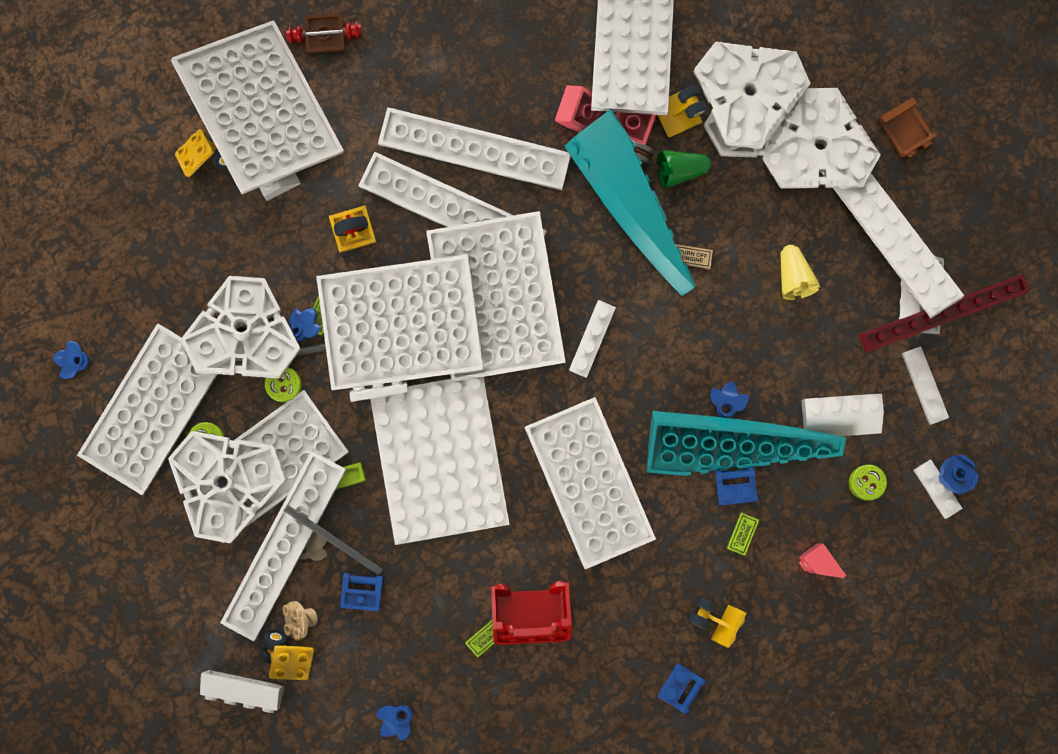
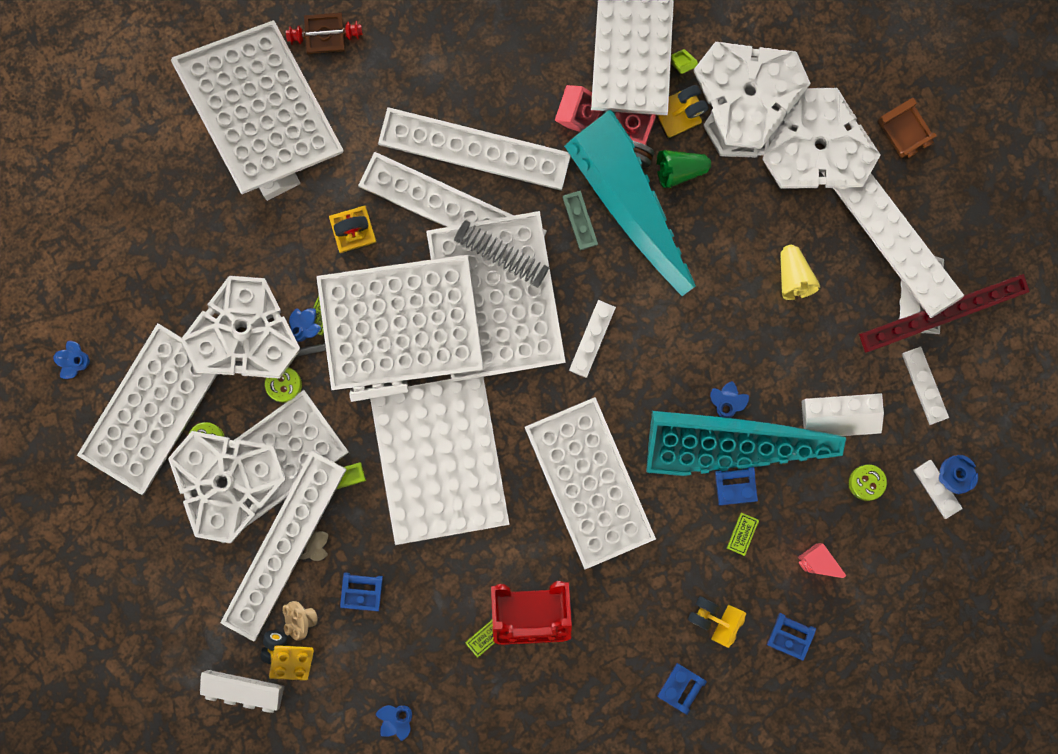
(196, 152): yellow plate -> none
(302, 519): dark grey bar -> none
(537, 281): none -> dark grey piece
(580, 220): none -> sand green plate
(683, 61): none -> lime tile
(696, 257): tan tile -> none
(789, 643): none -> blue plate

